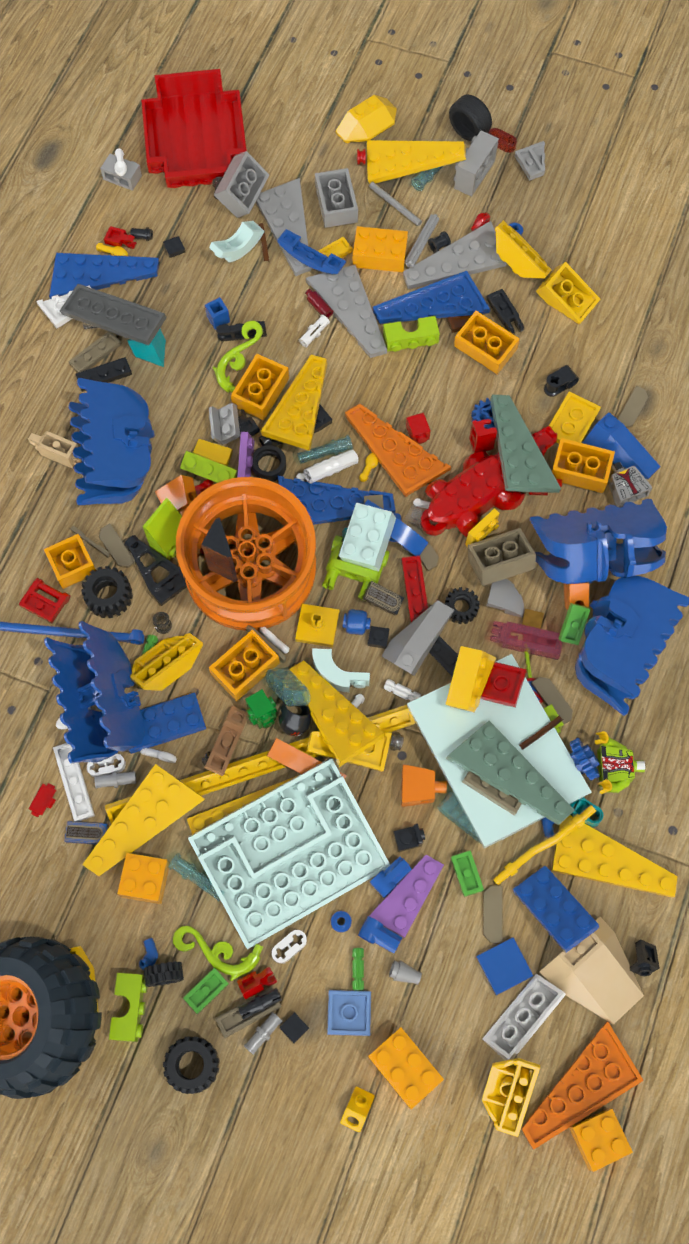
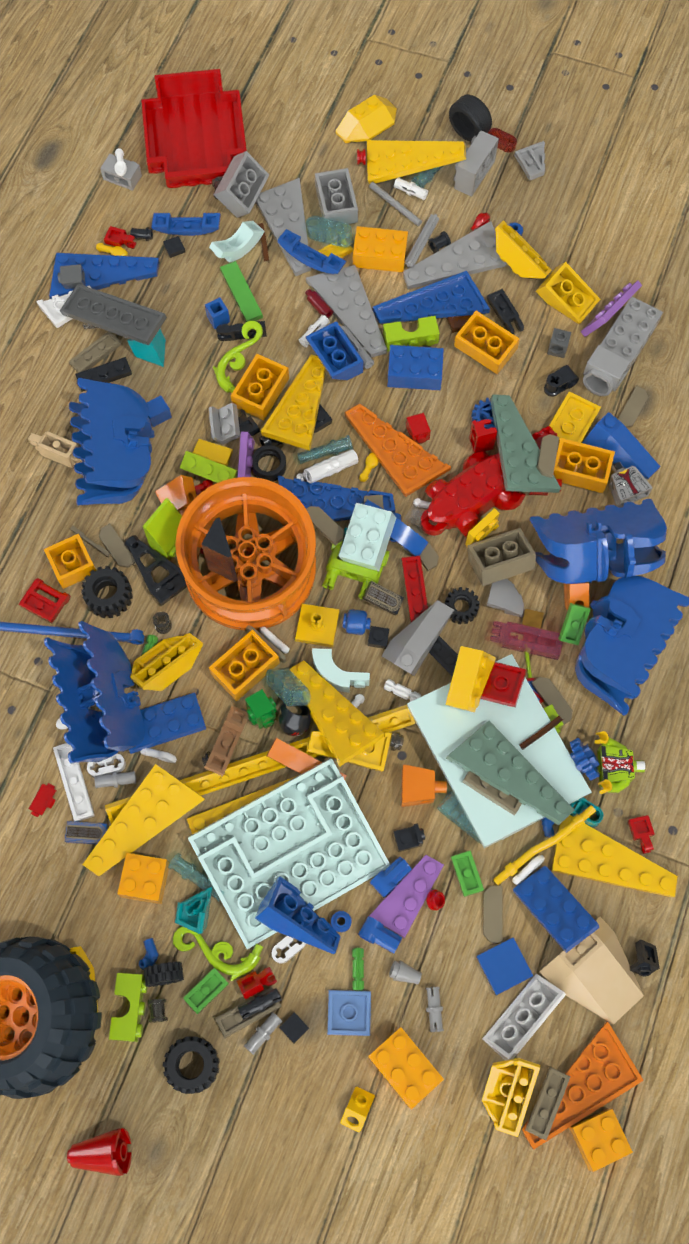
(71, 276): none -> dark grey brick
(103, 1153): none -> red cone
(157, 1010): none -> clear smoke bush
(158, 411): none -> blue brick
(186, 225): none -> blue slope
(194, 911): none -> teal slope
(241, 292): none -> bright green tile
(290, 915): none -> blue wedge
(325, 524): none -> dark tan piece
(329, 231): none -> clear light blue beam
(336, 352): none -> blue slope
(368, 362): none -> light grey axle
(411, 188): none -> white pin
(415, 367): none -> blue brick
(434, 1009): none -> light grey pin
(435, 900): none -> red plate
(529, 868): none -> white piece
(547, 455): none -> dark tan piece
(547, 1103): none -> dark tan tile
(559, 343): none -> dark grey brick
(612, 307): none -> medium lavender wing
(620, 347): none -> light grey brick
(642, 829): none -> red plate

